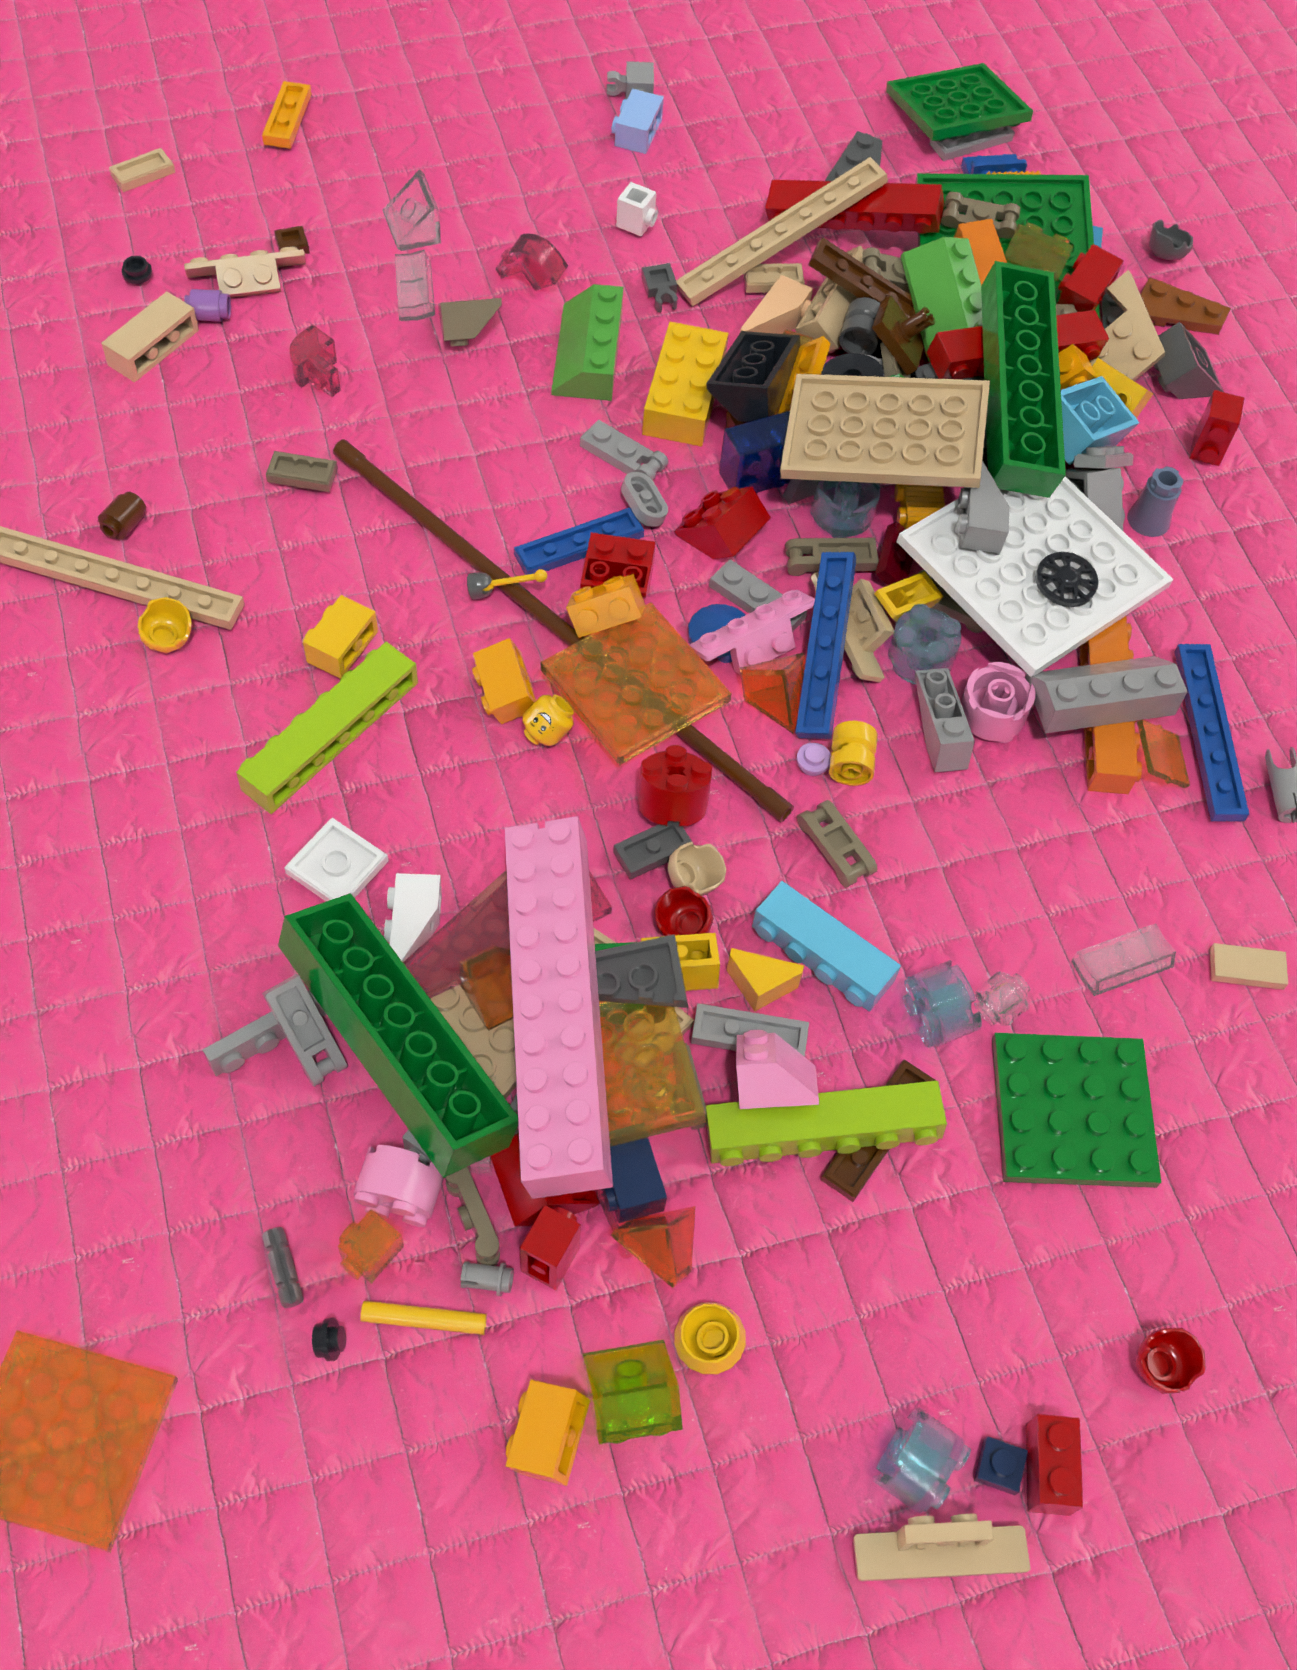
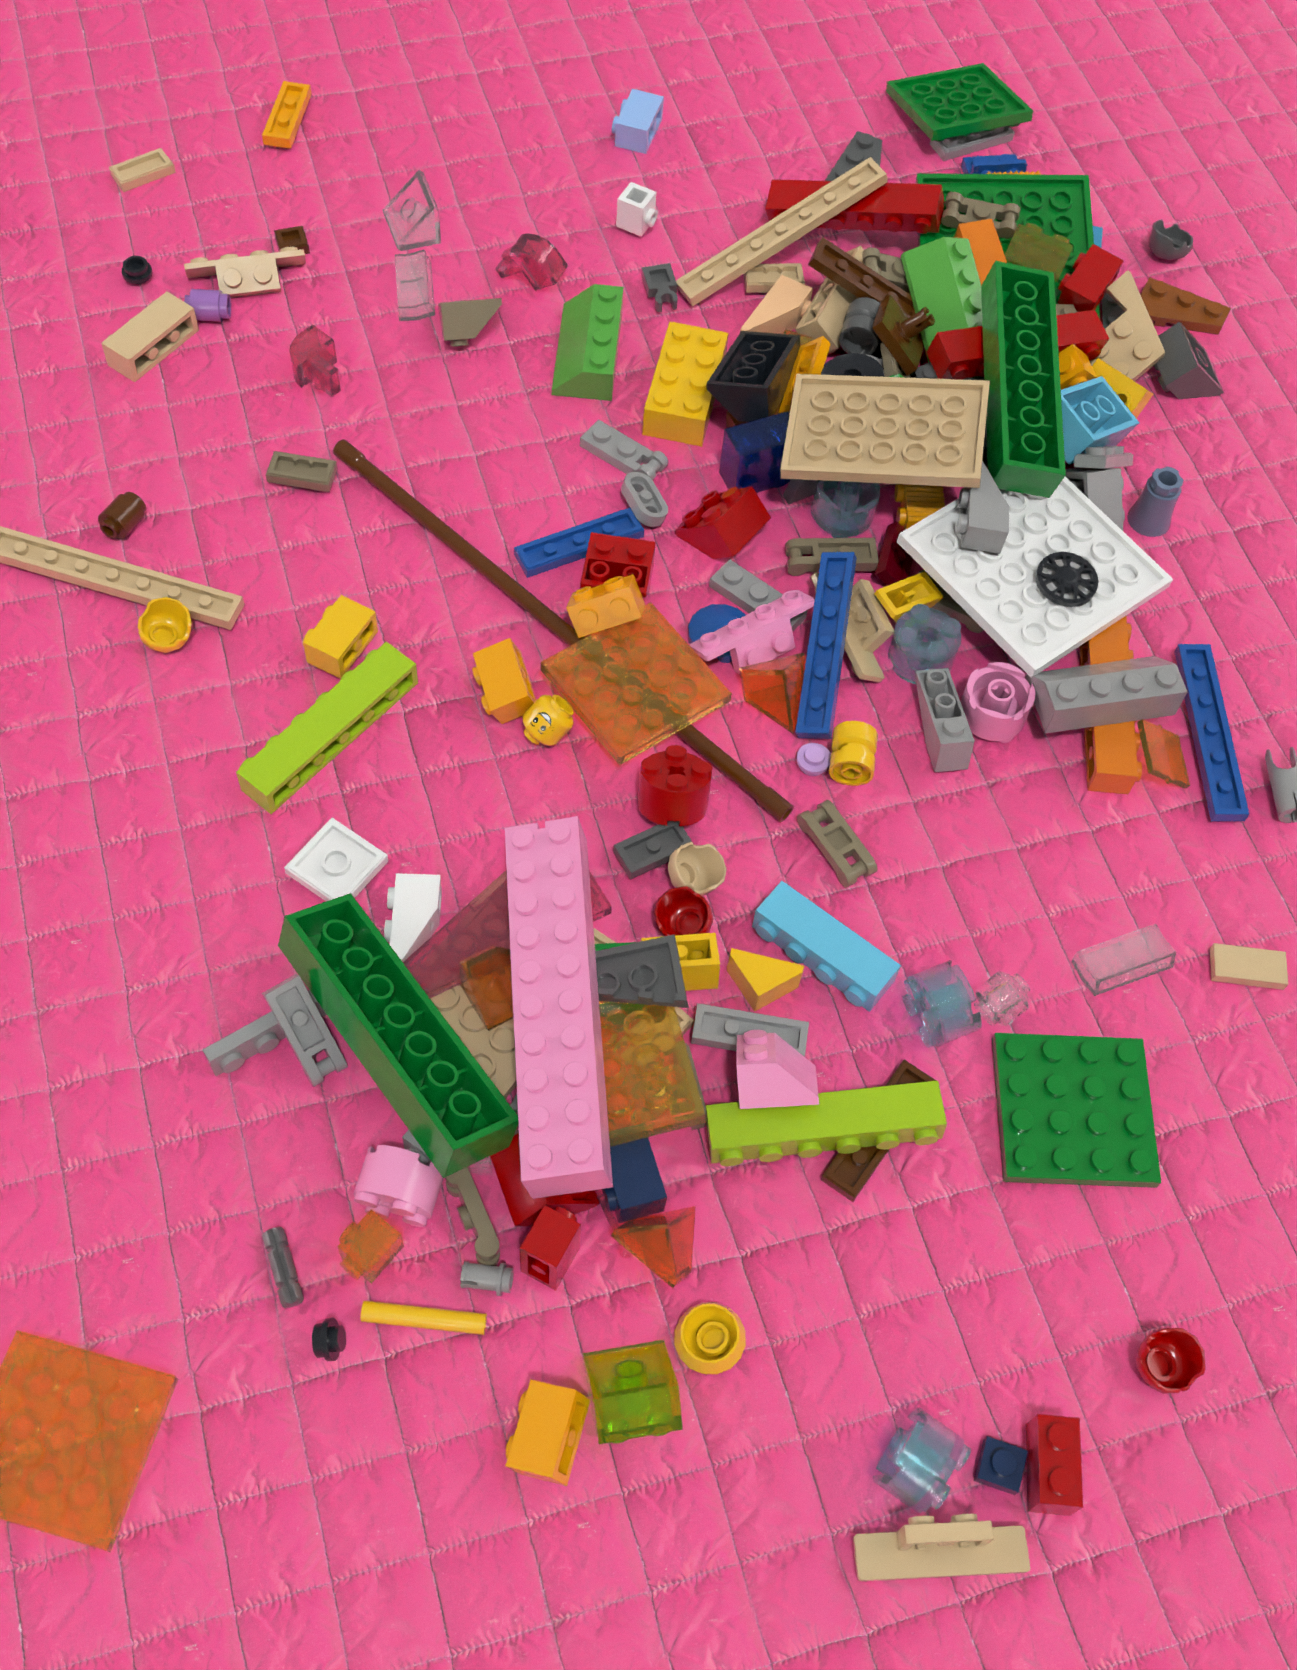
(481, 584): hinge -> none
(638, 76): light grey brick -> none
(1217, 427): red brick -> none

